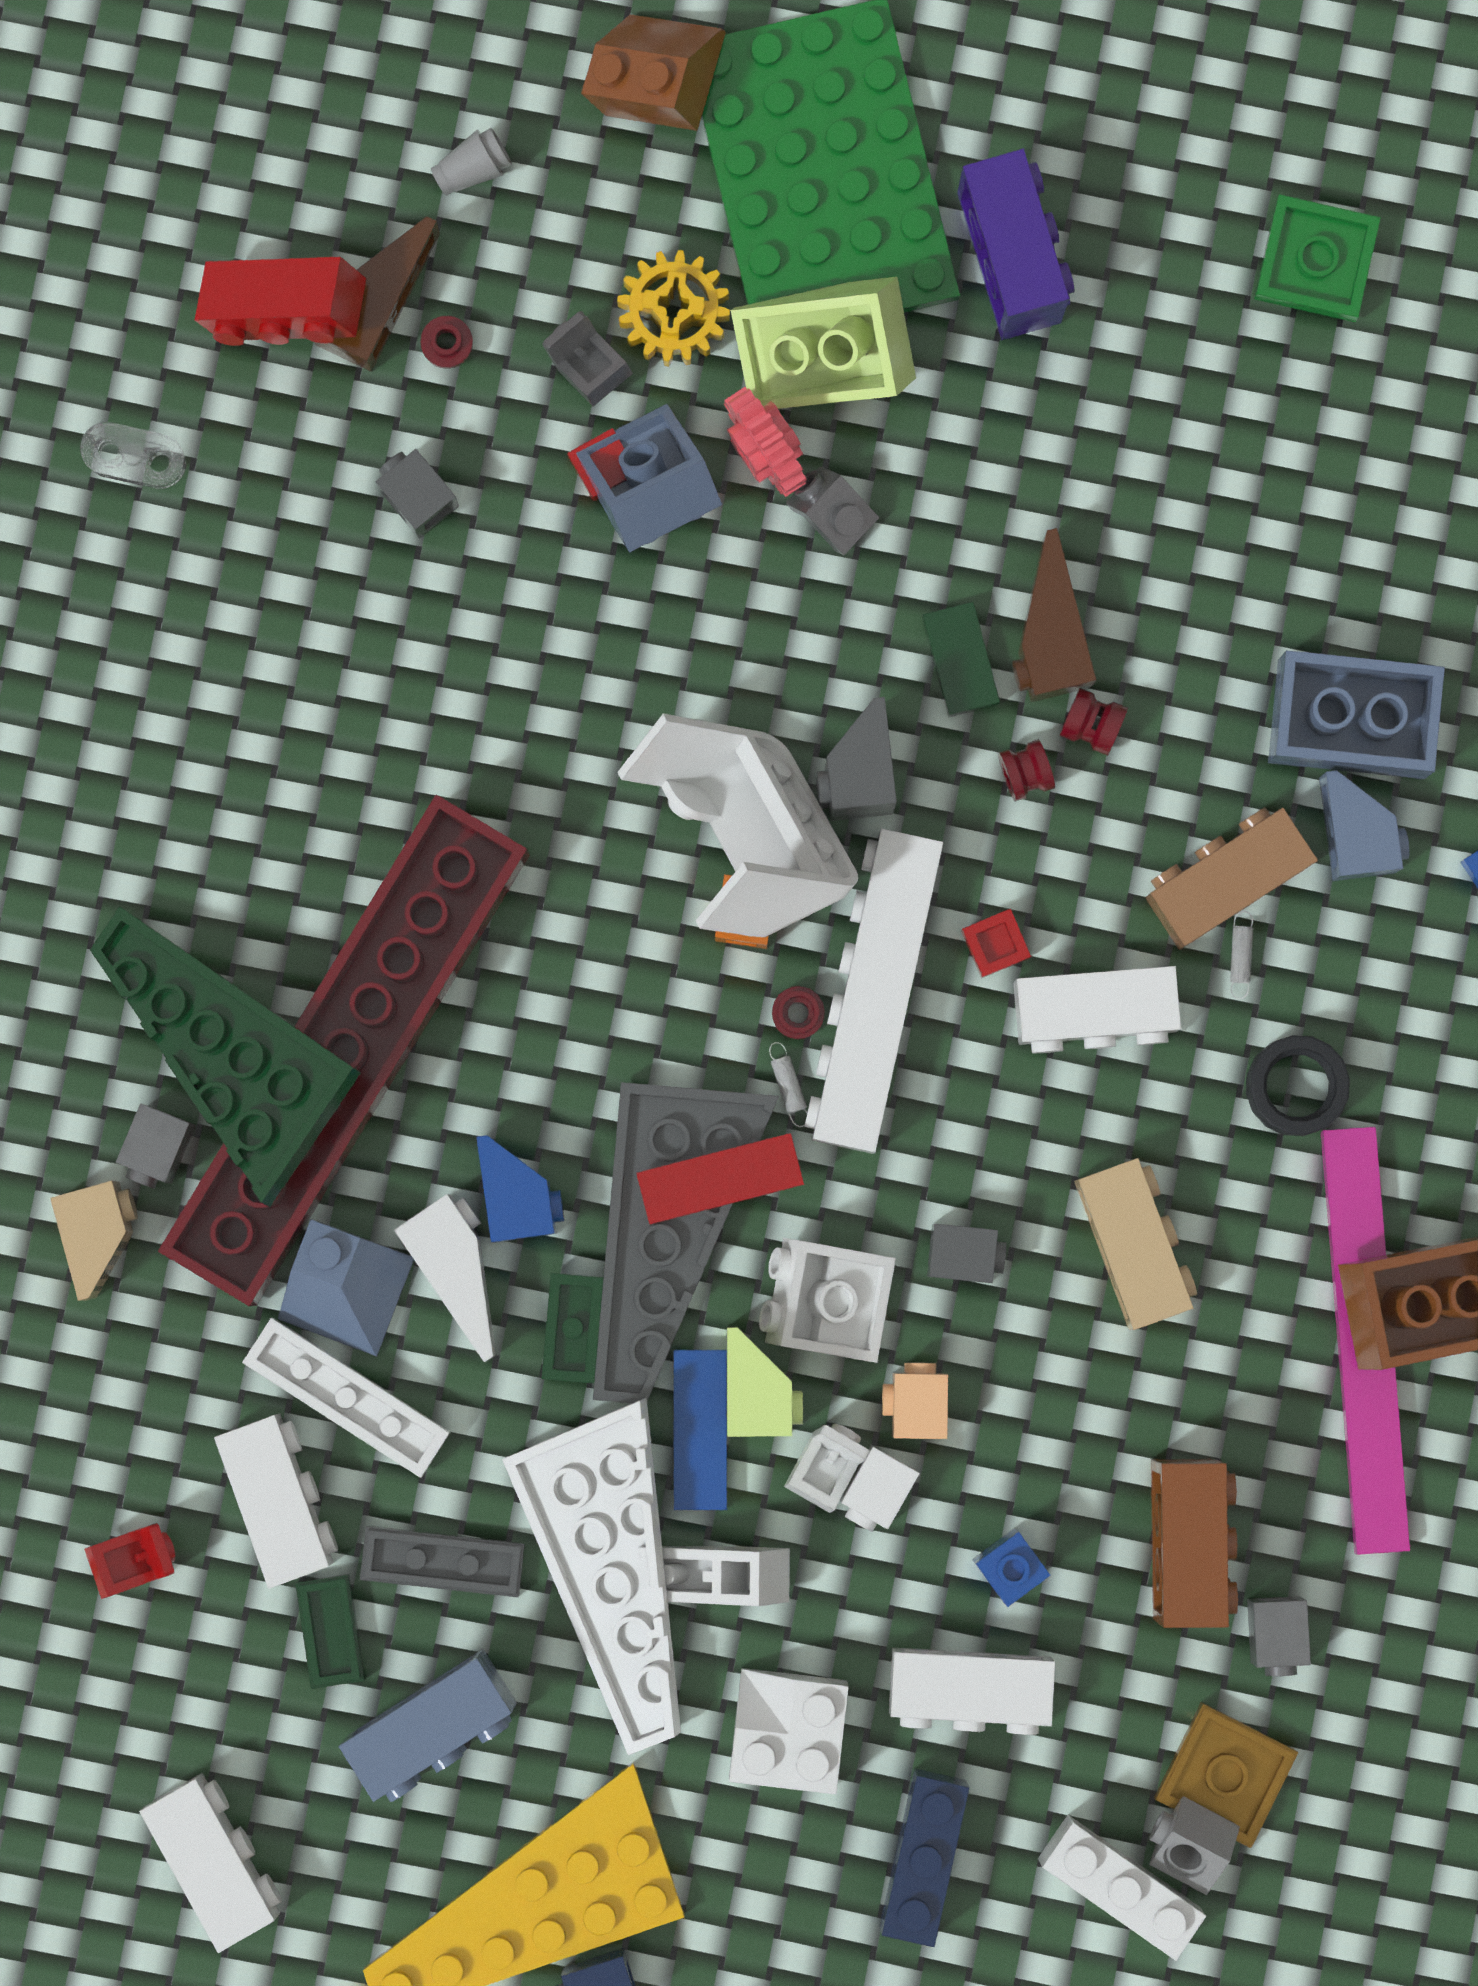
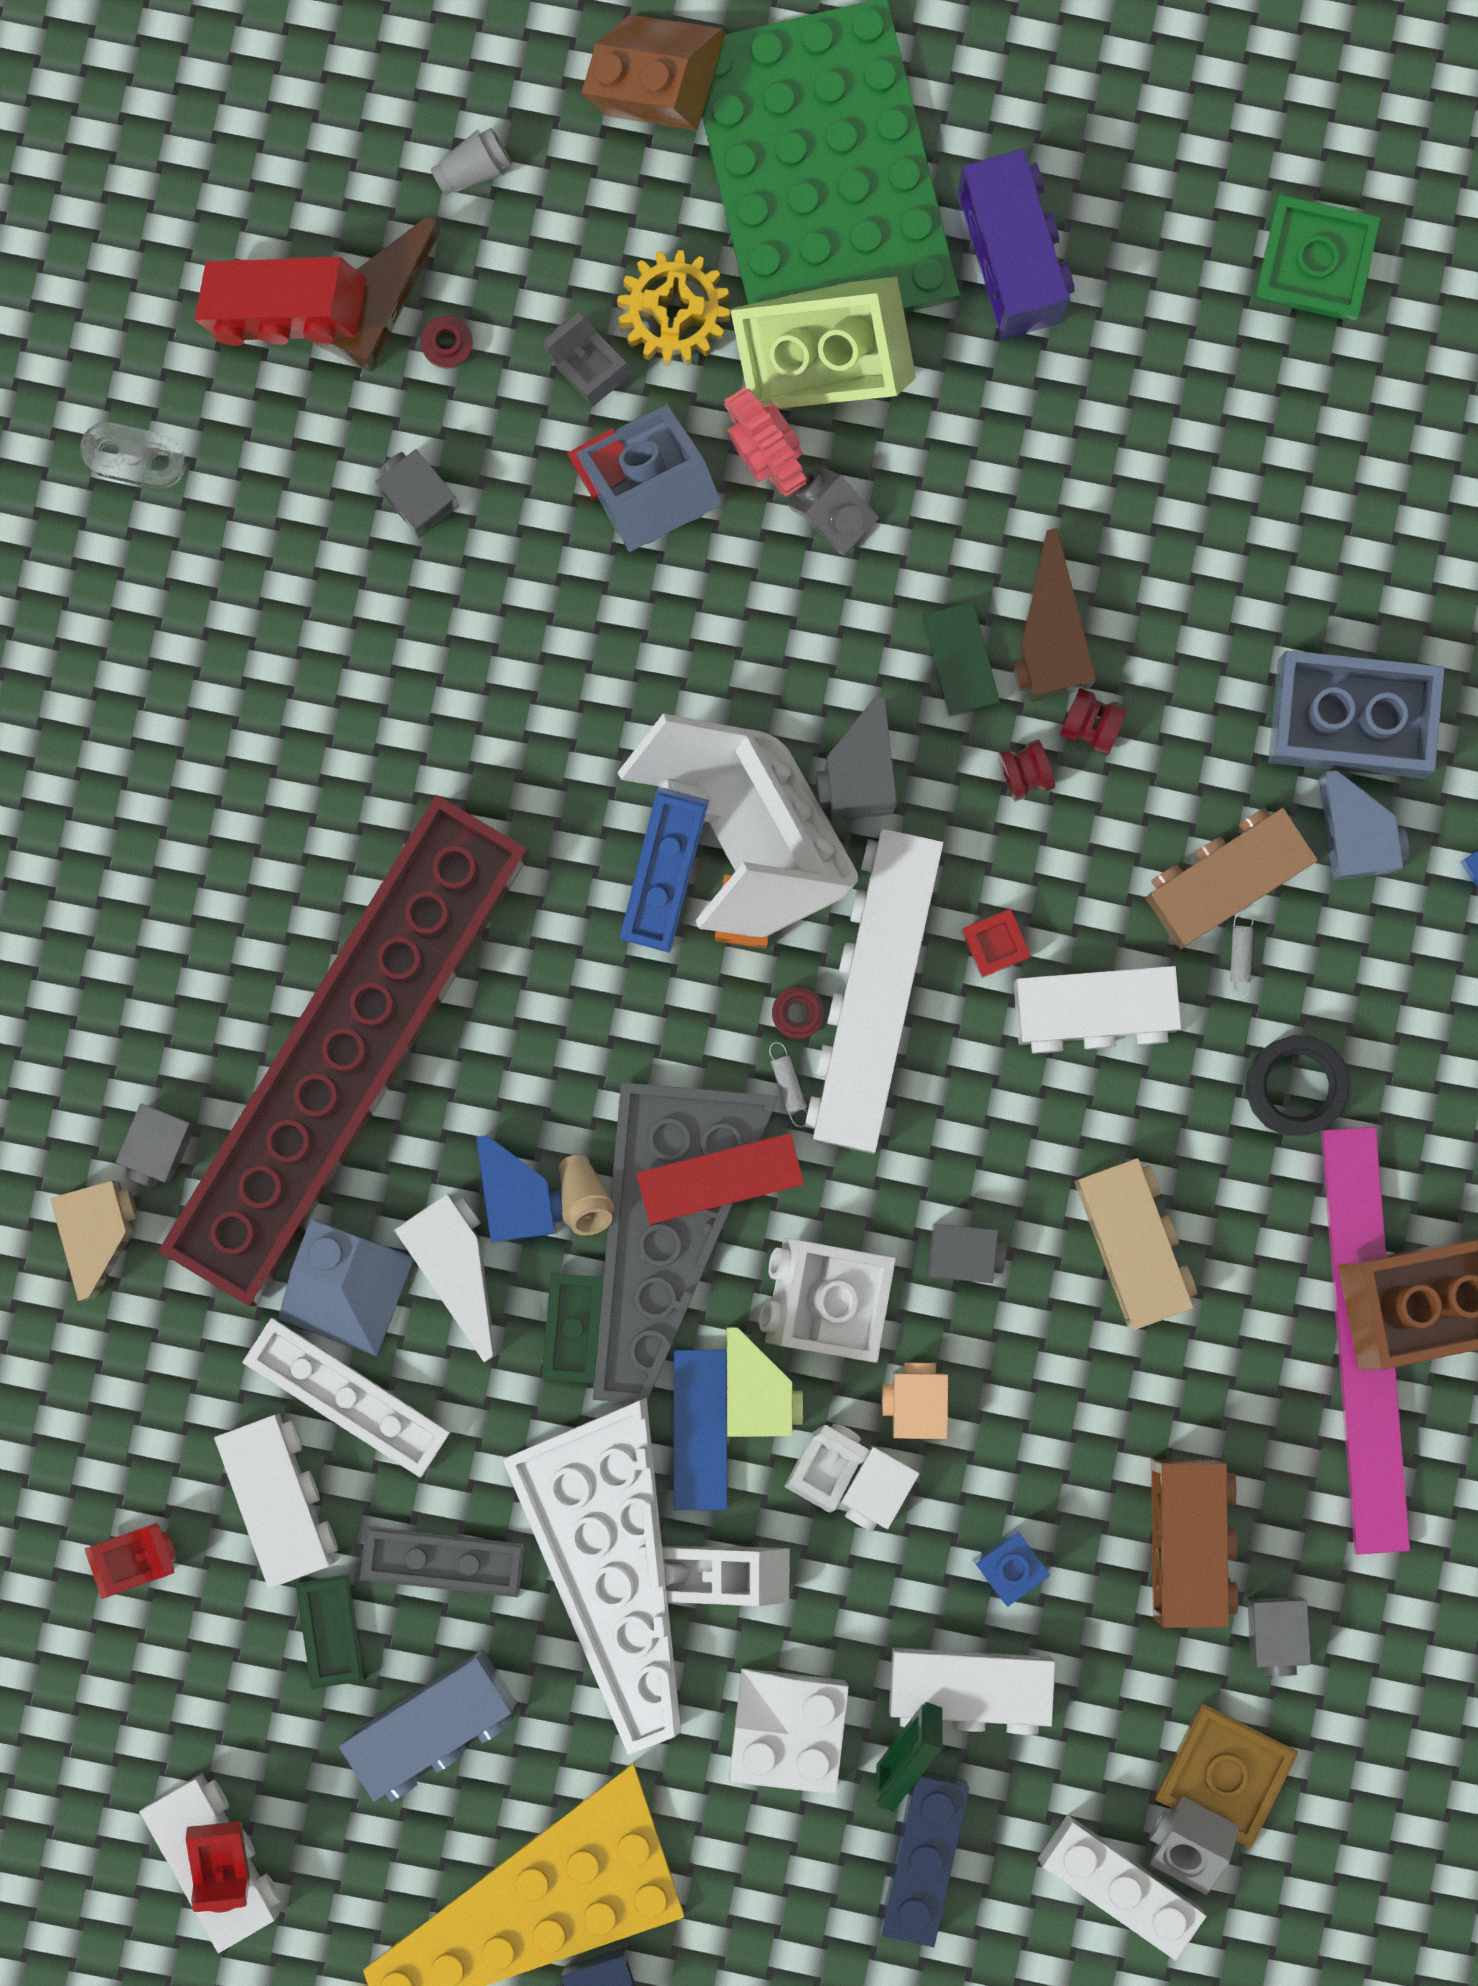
(218, 1867): none -> red bracket
(236, 1059): dark green wing -> none
(583, 1197): none -> tan cone
(664, 869): none -> blue tile
(909, 1756): none -> dark green tile

